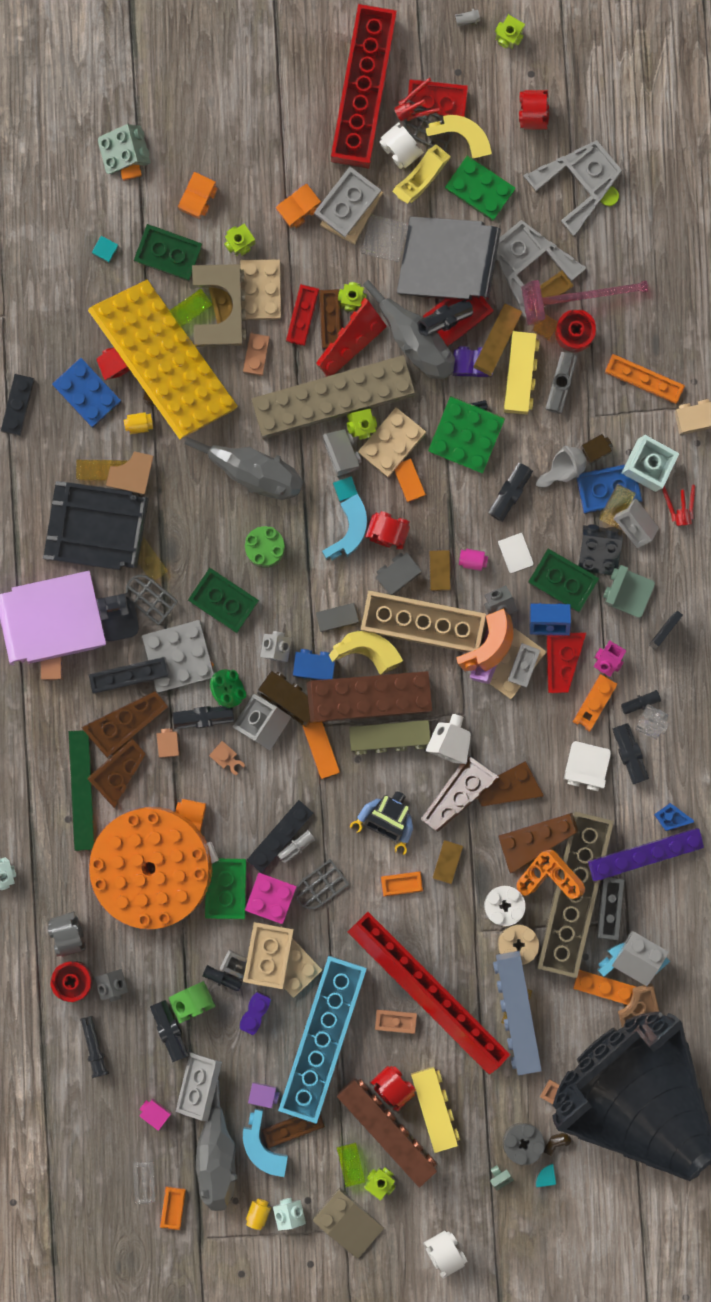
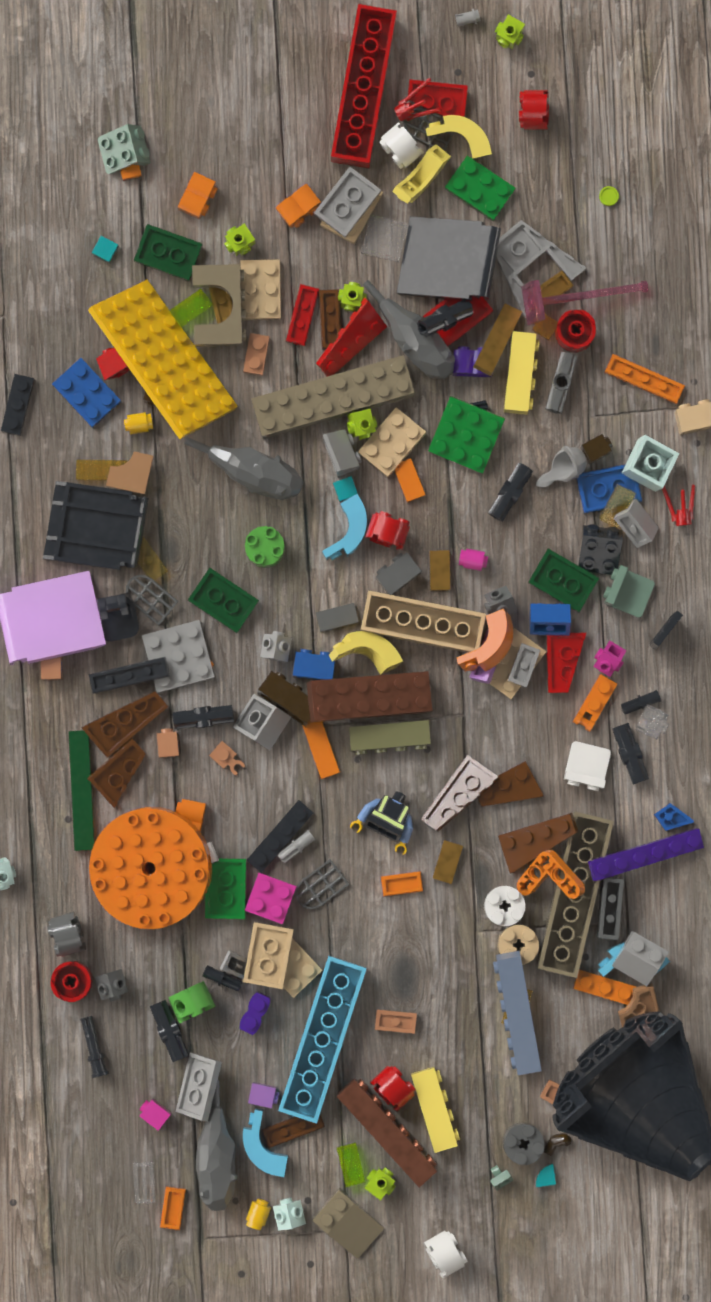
(233, 686): green plate -> none
(429, 993): red brick -> none
(450, 741): white torso -> none
(515, 553): white sticker -> none
(592, 169): light grey wing -> none

